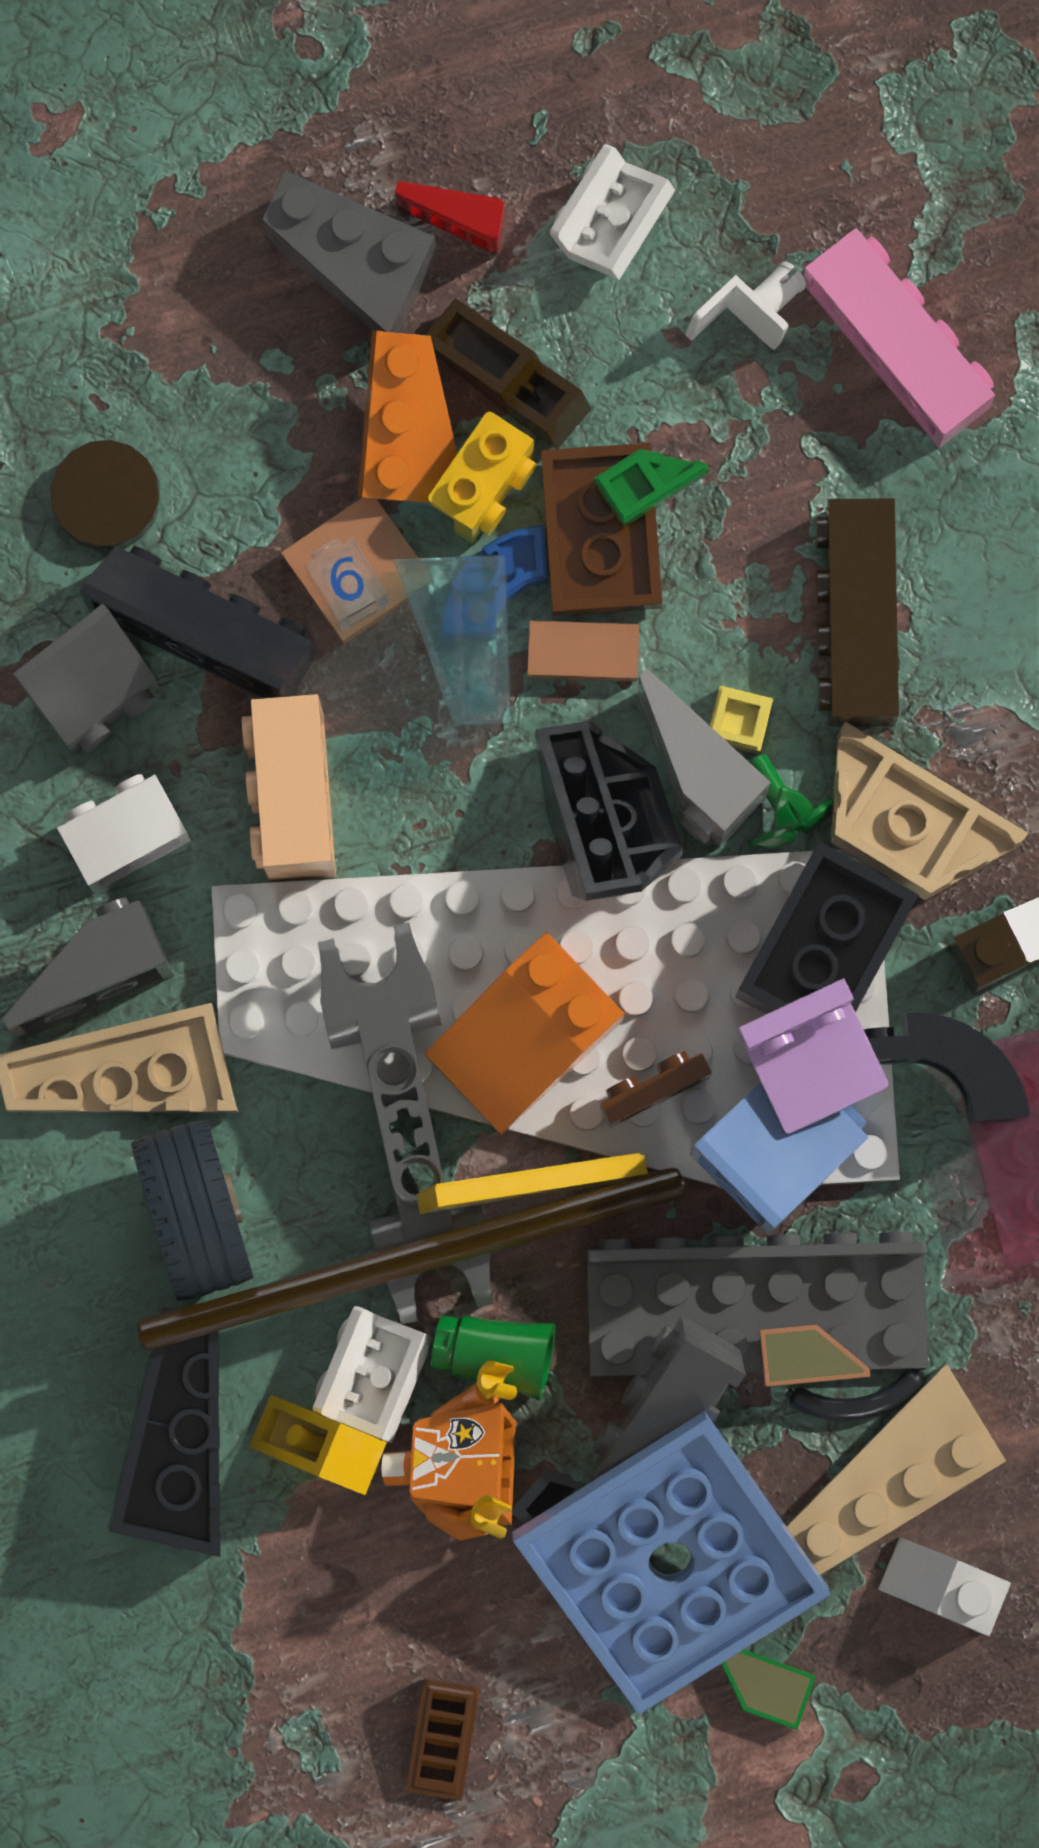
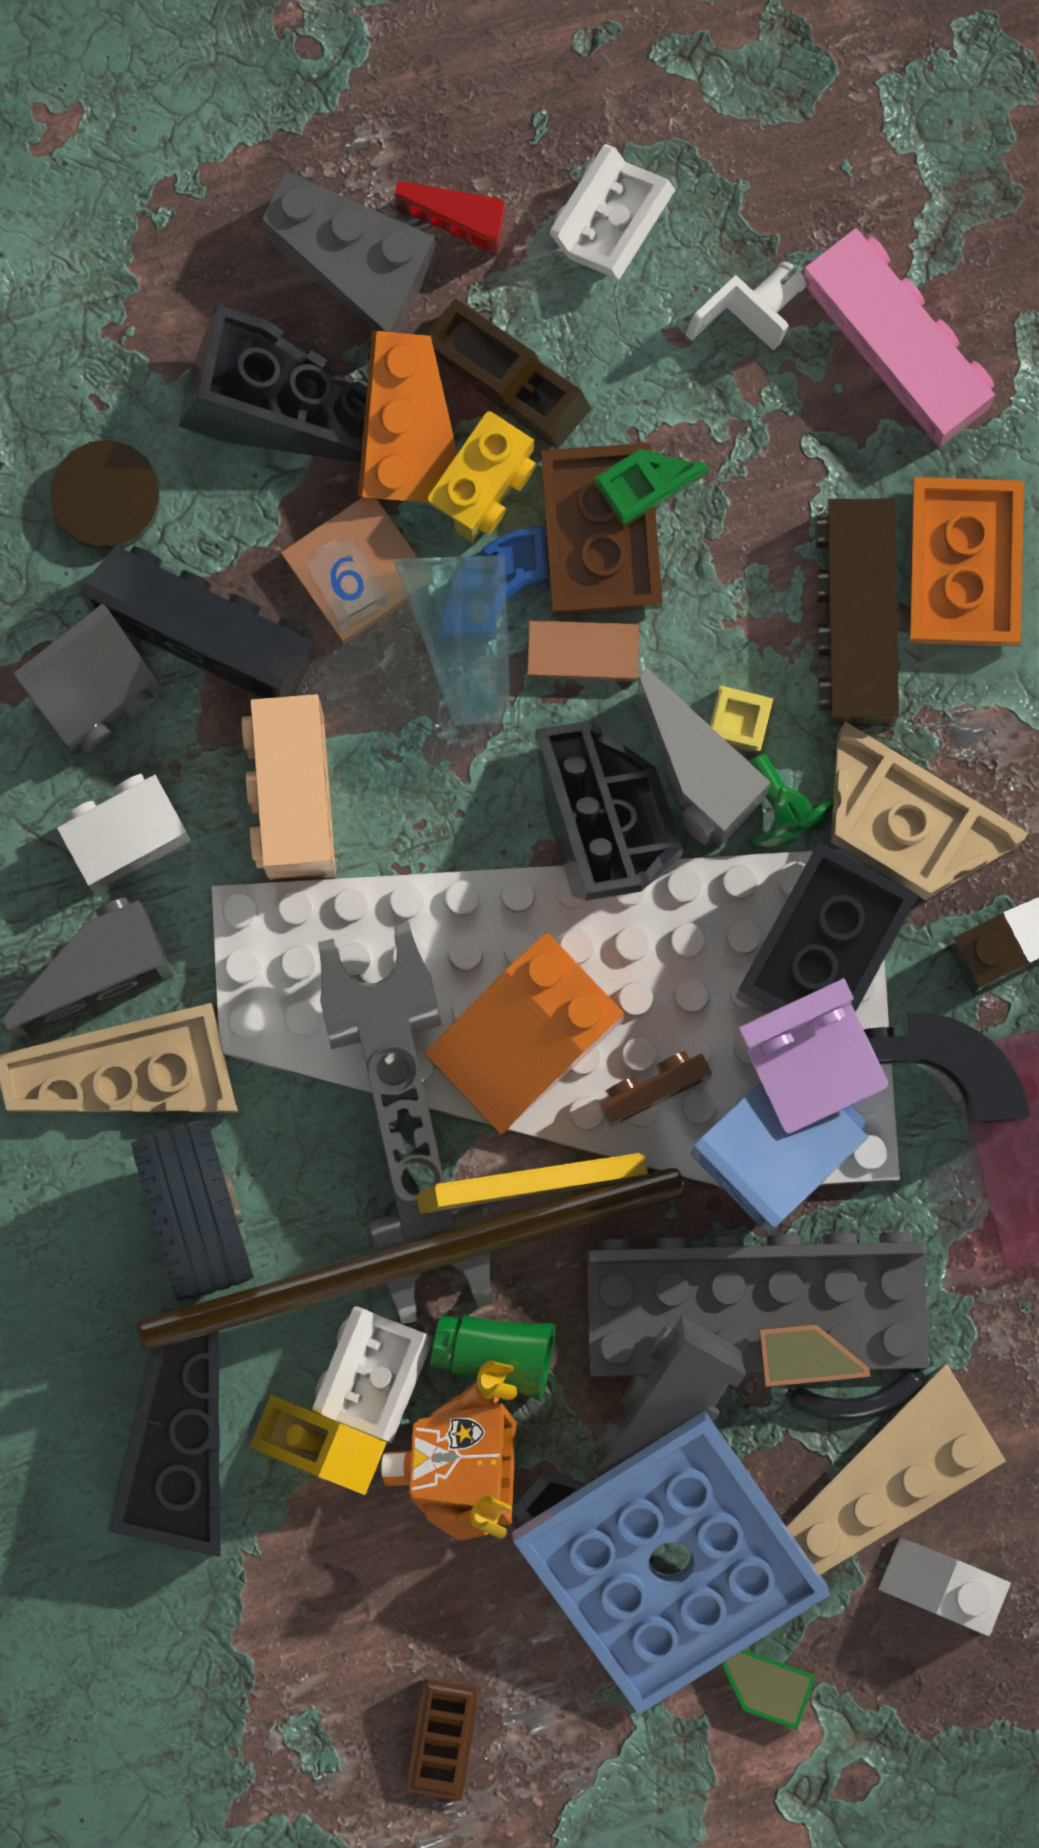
(269, 393): none -> black wedge
(966, 562): none -> orange plate

